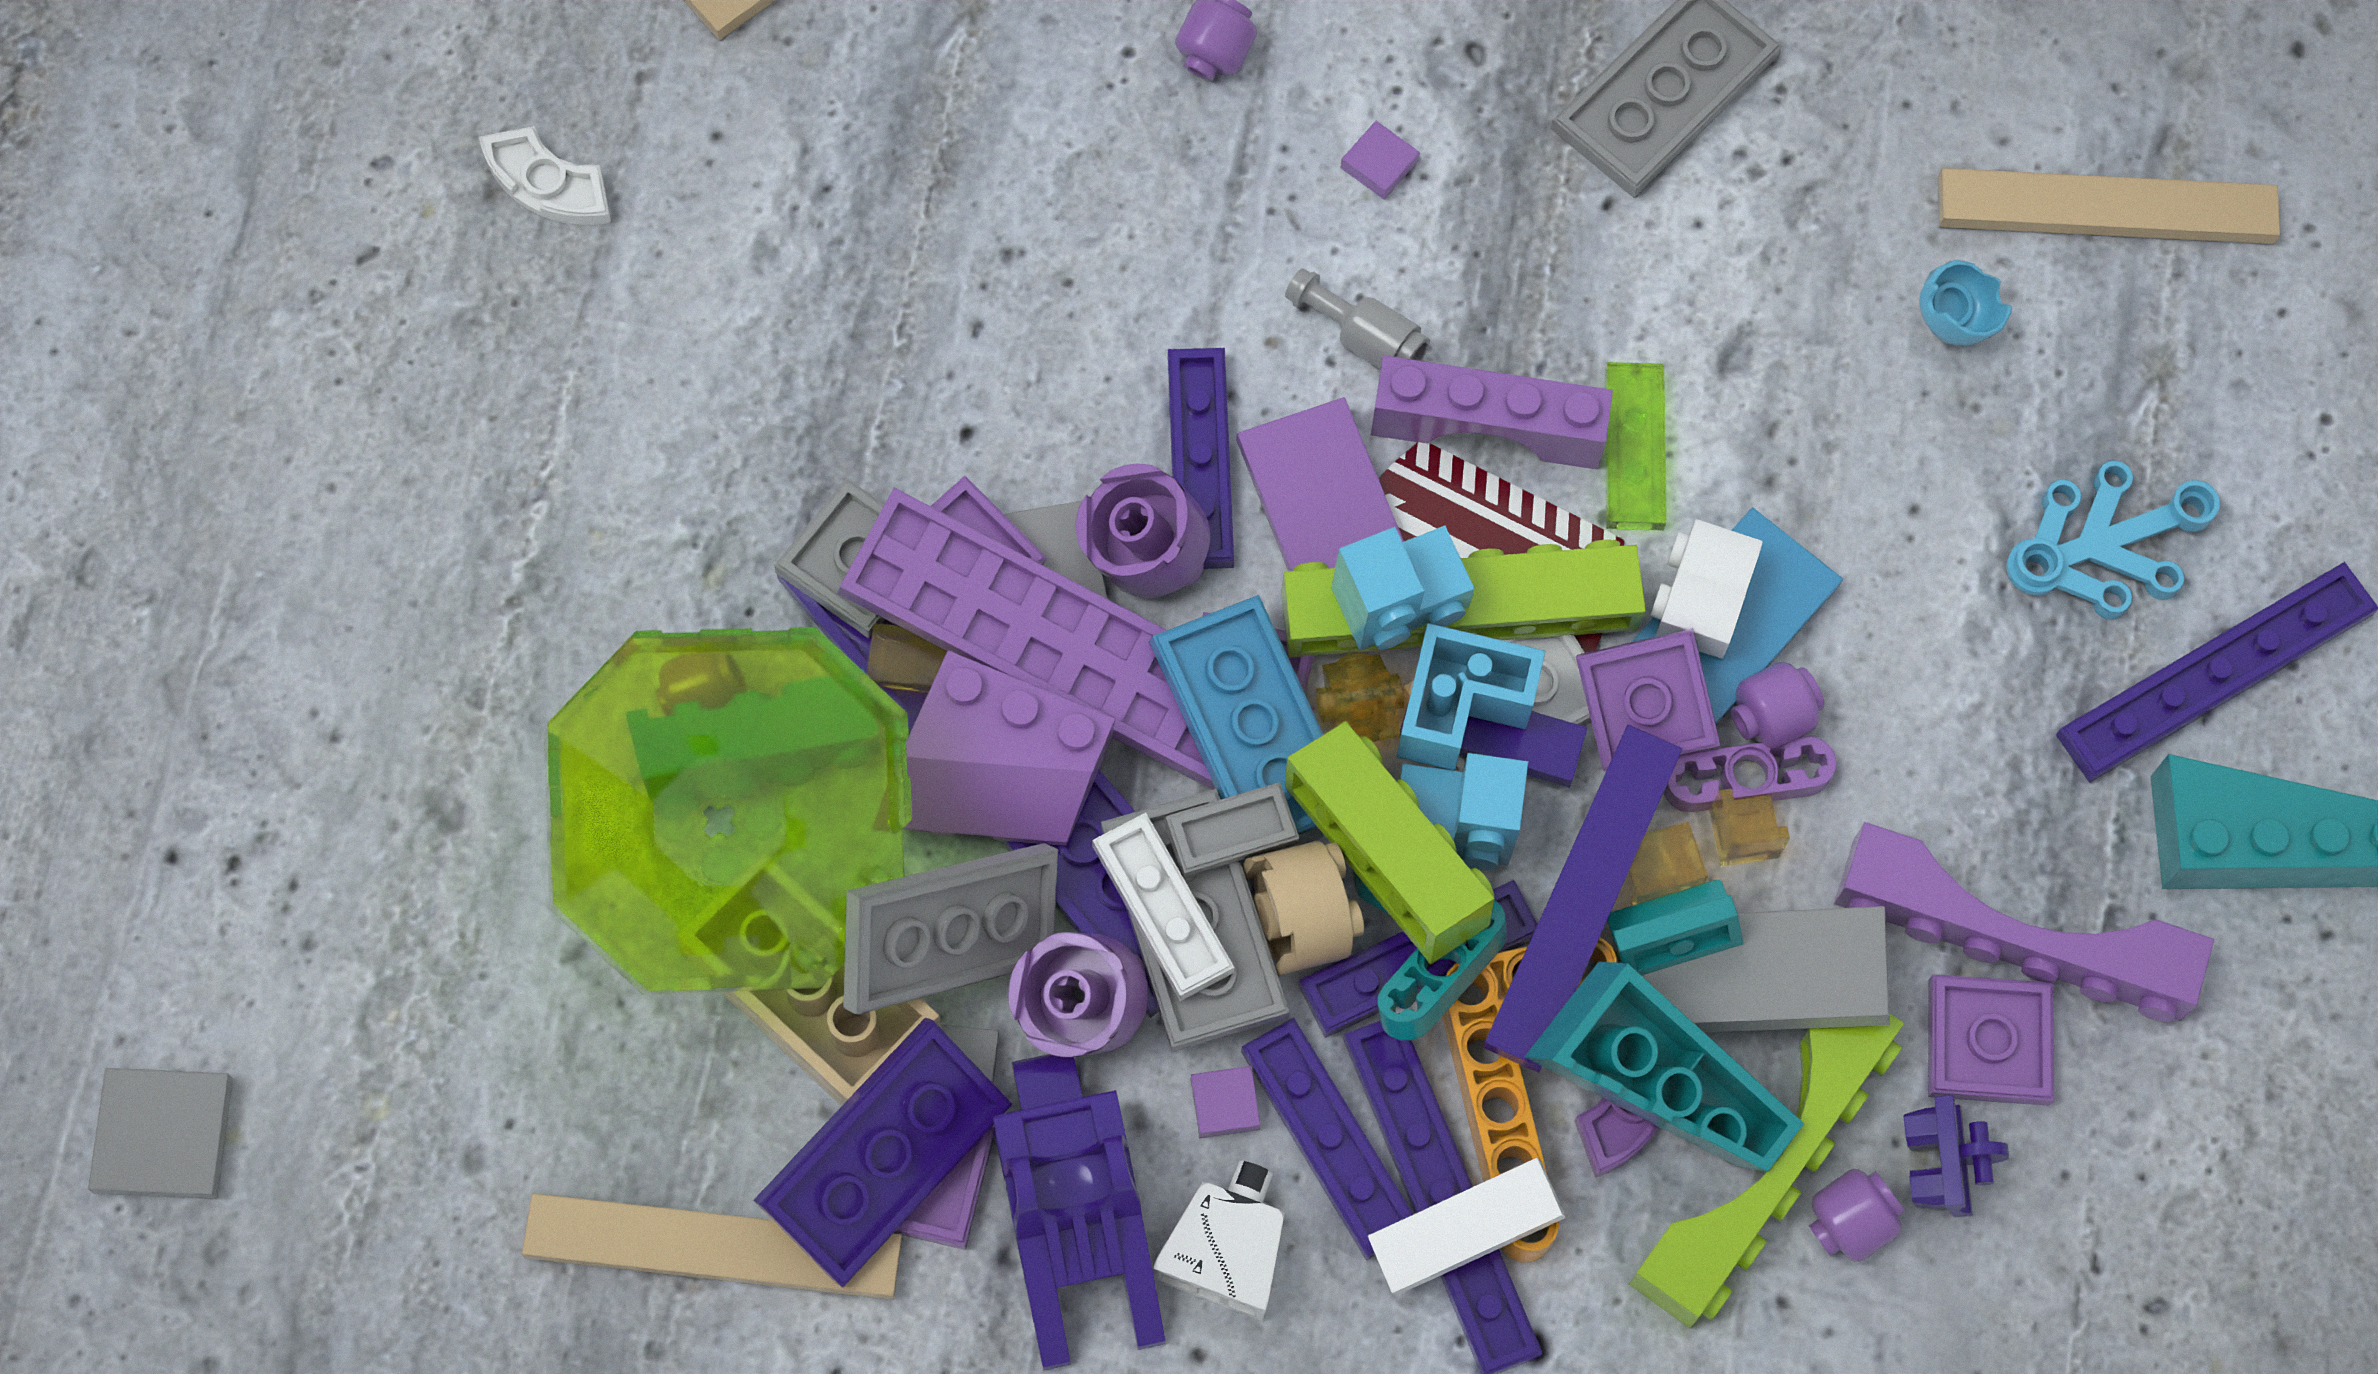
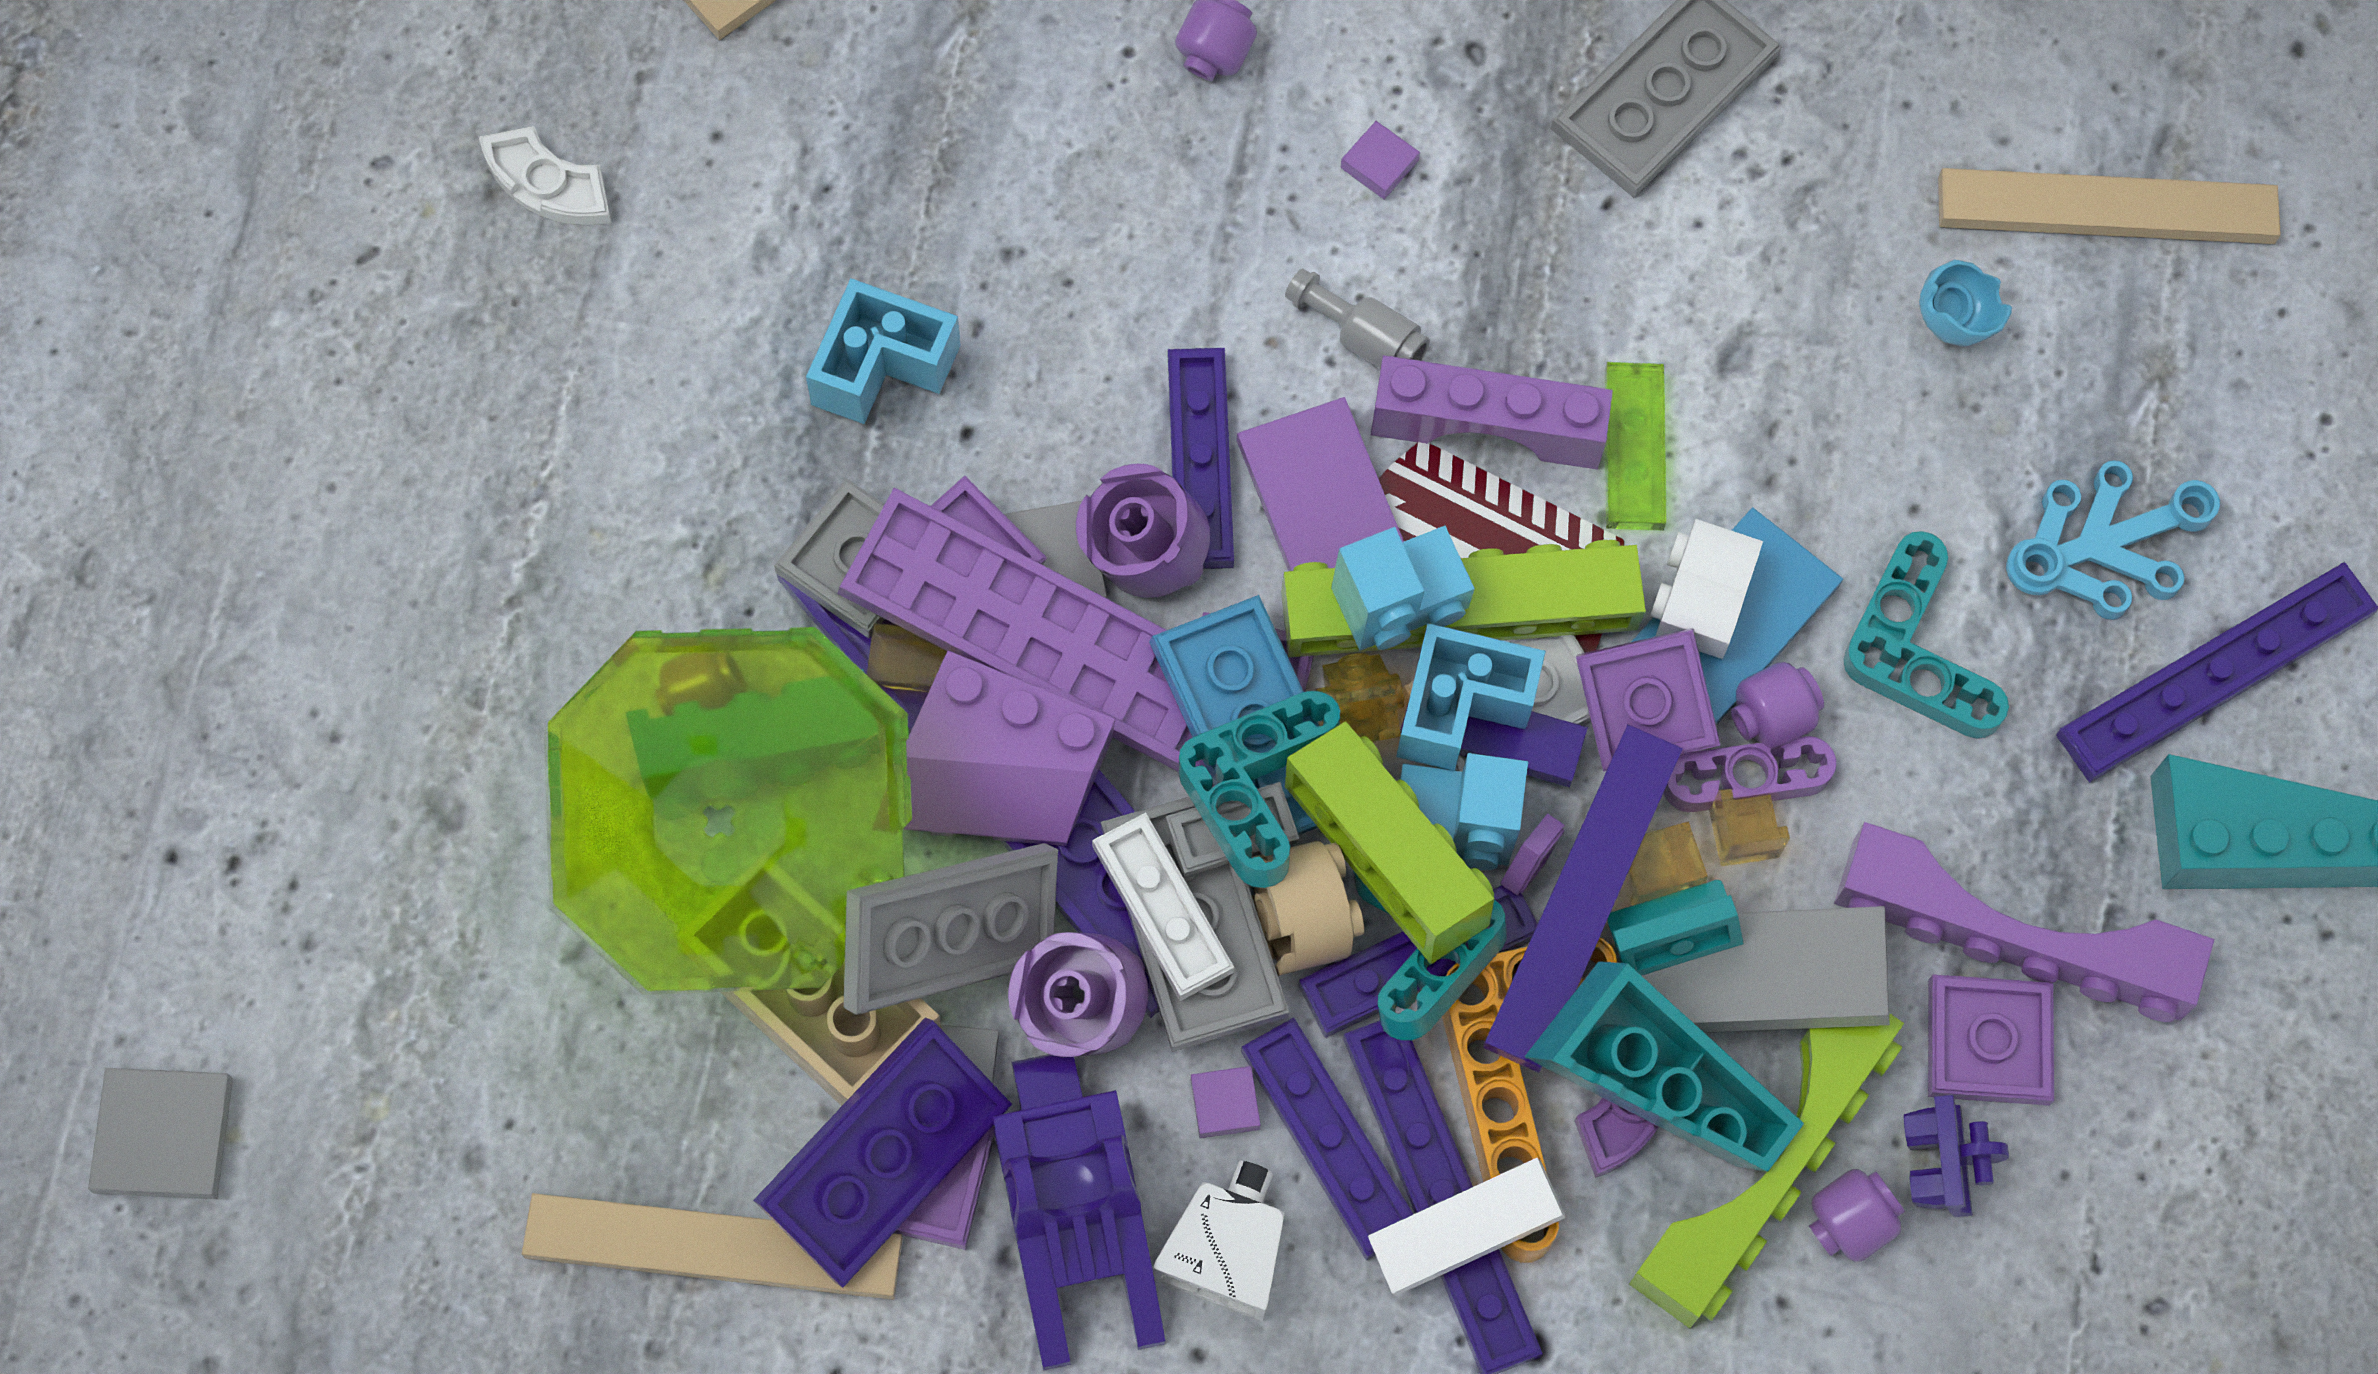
(878, 337): none -> medium azure brick
(1239, 766): none -> teal beam
(1533, 854): none -> medium lavender tile
(1894, 643): none -> teal beam

